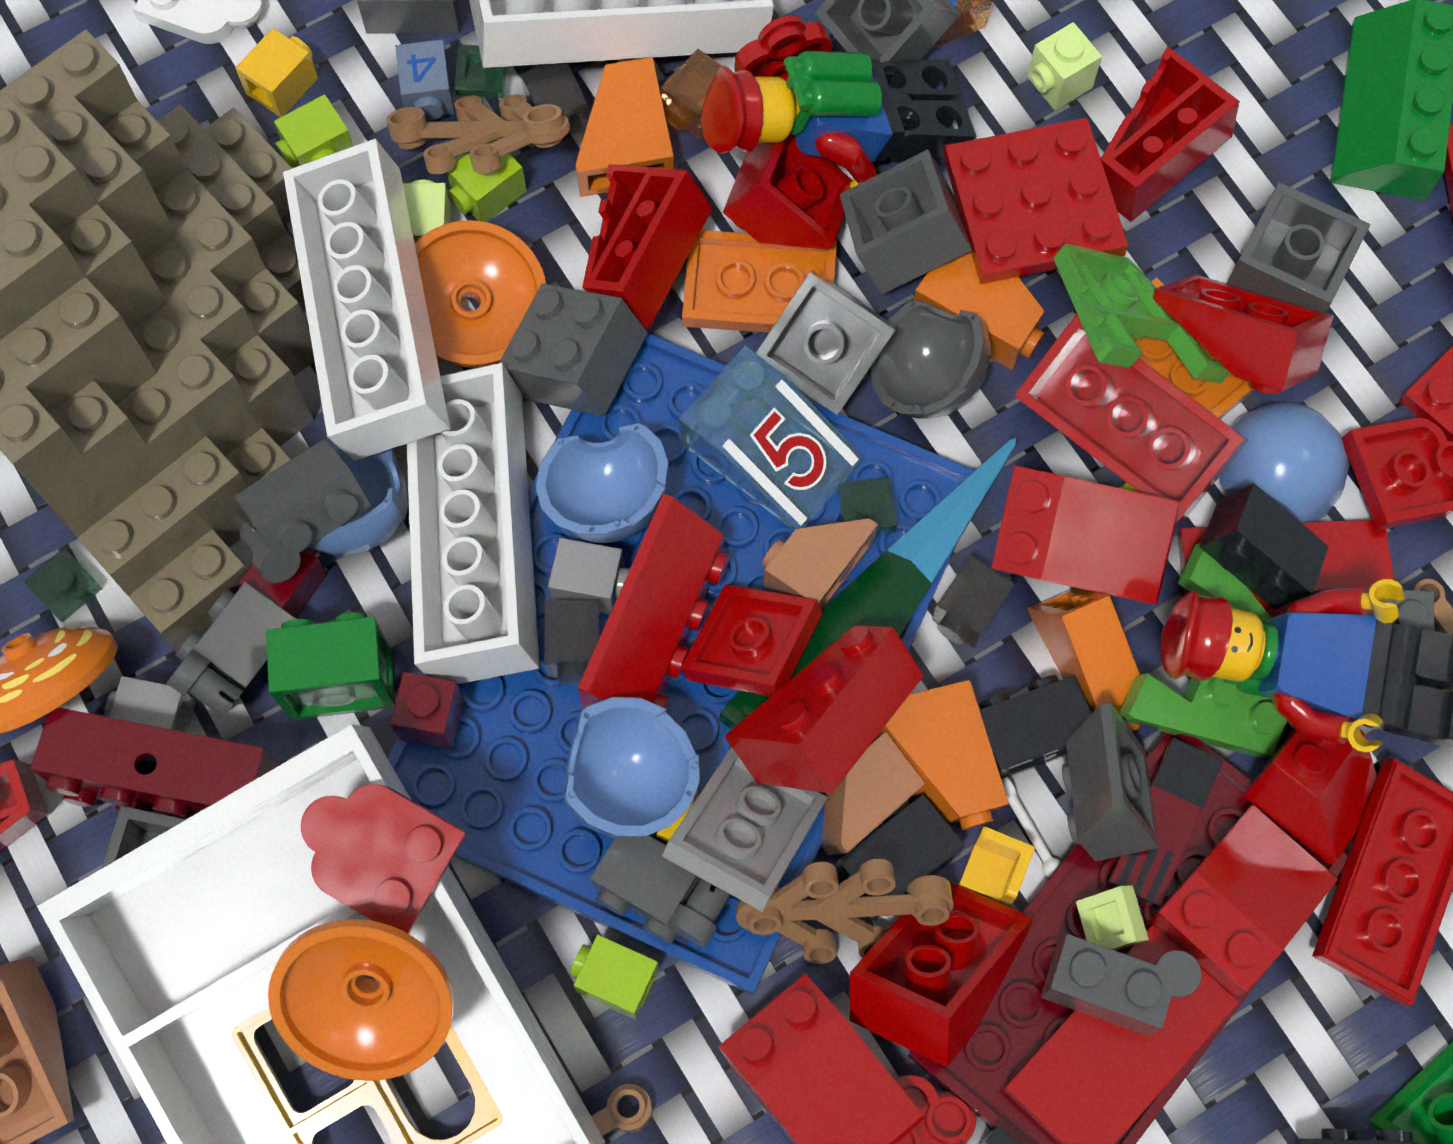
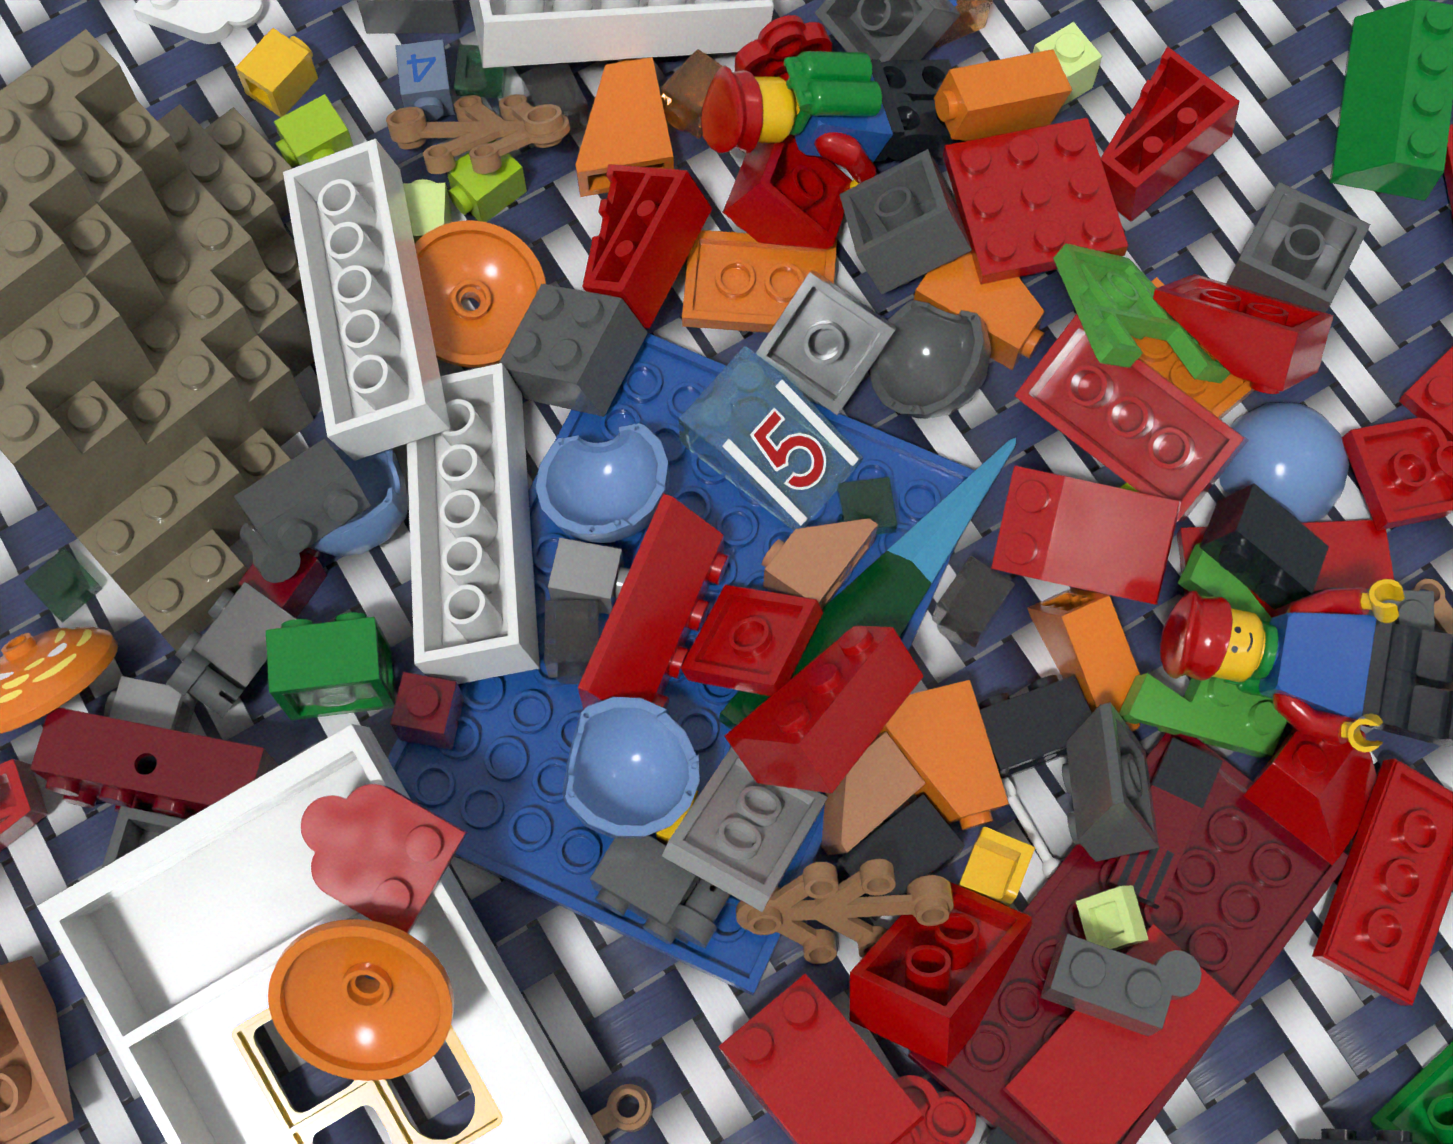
(614, 976): lime brick -> none
(1002, 95): none -> orange slope
(1244, 901): red slope -> none

